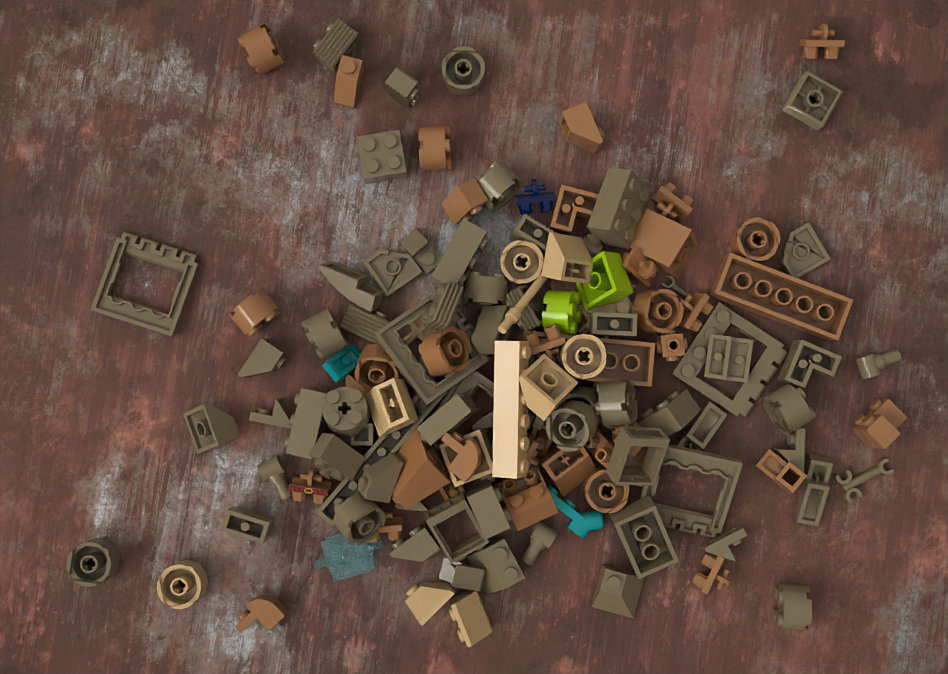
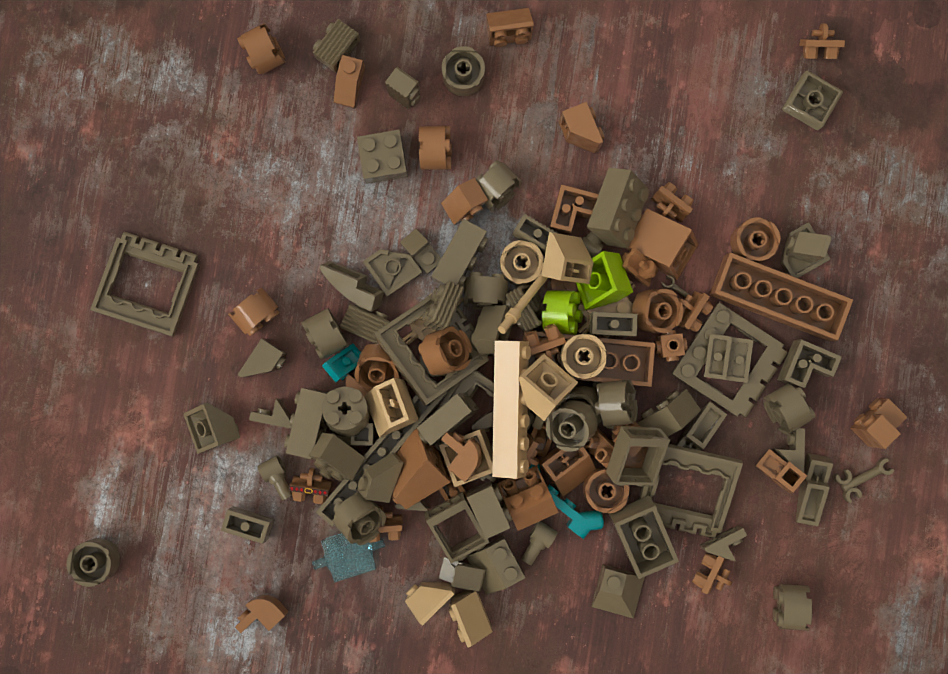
(178, 595): tan brick -> none
(417, 546): dark tan slope -> none
(509, 27): none -> medium nougat slope
(525, 201): clear blue hips -> none
(808, 246): none -> dark tan slope
(872, 364): dark tan pin -> none

